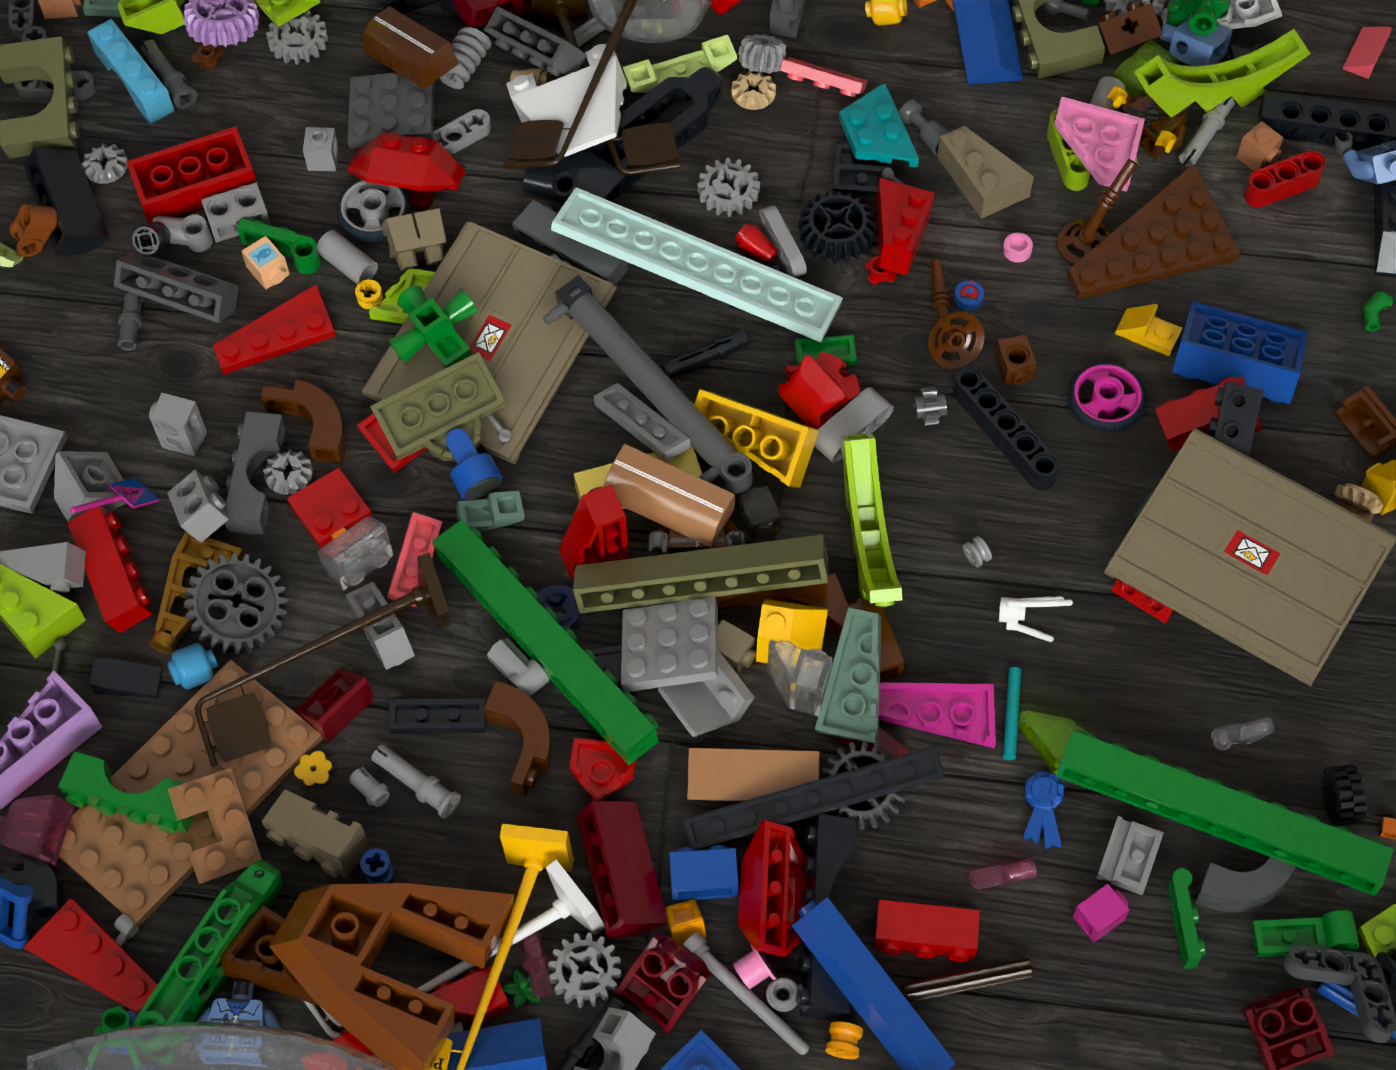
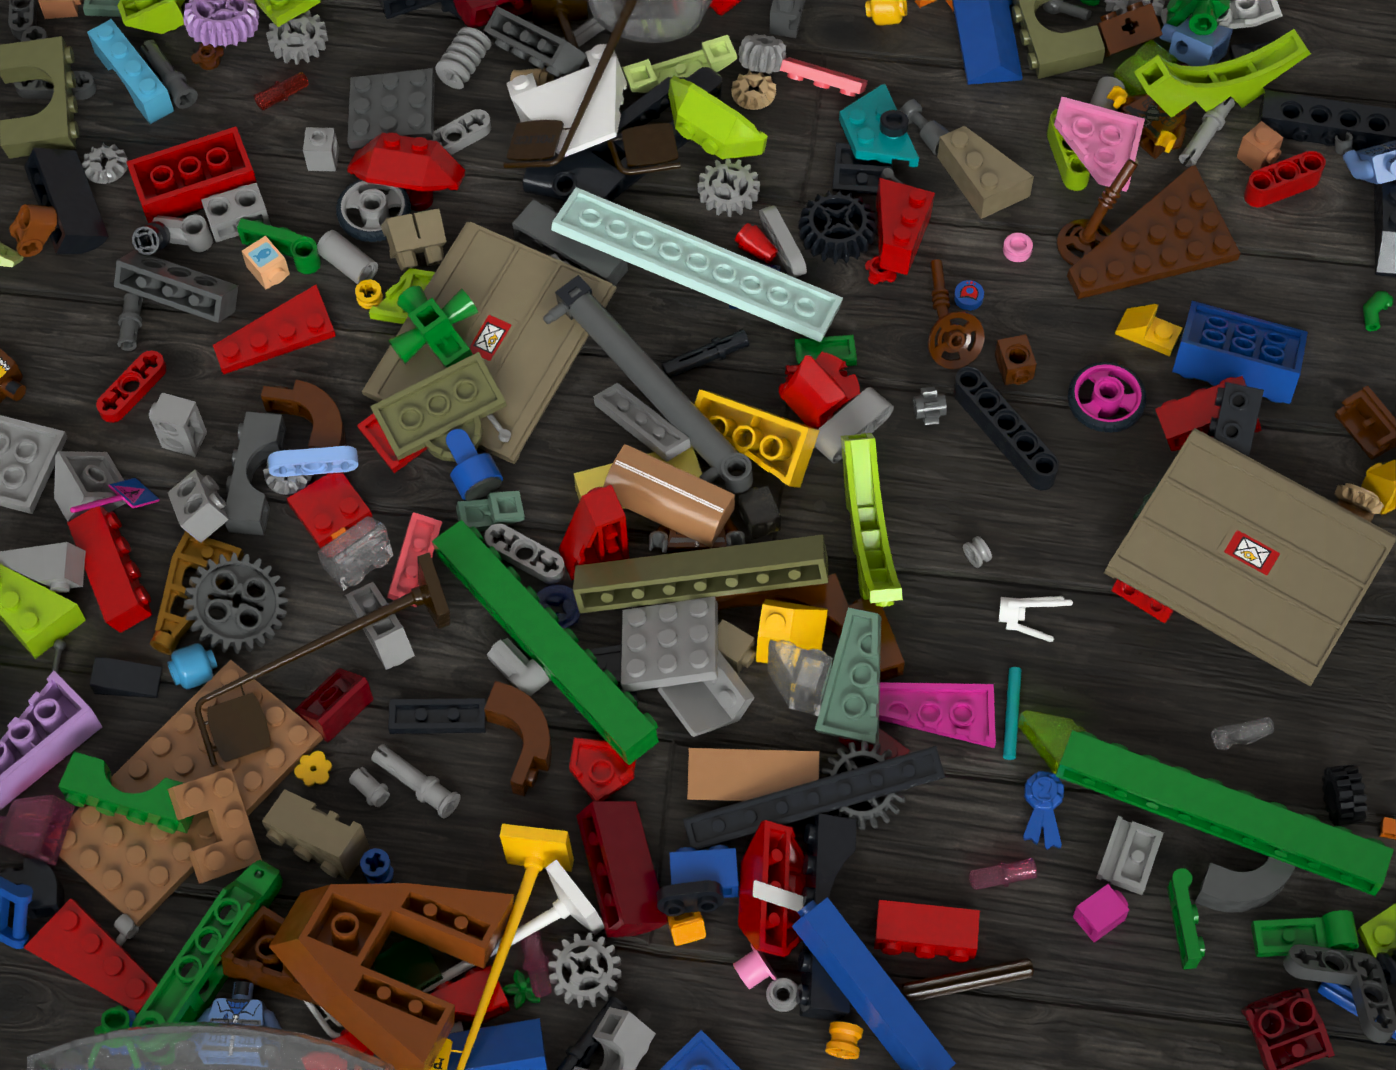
(110, 396): none -> red beam
(280, 91): none -> clear red axle
(313, 461): none -> light blue beam
(408, 47): reddish brown brick -> none
(410, 964): none -> clear green piece
(548, 556): none -> light grey beam
(664, 980): dark red slope -> none
(690, 897): none -> black plate
(697, 945): light grey piece -> none
(712, 122): none -> lime wedge
(777, 896): none -> white sticker
(893, 123): none -> black tile
(1367, 50): coral slope -> none

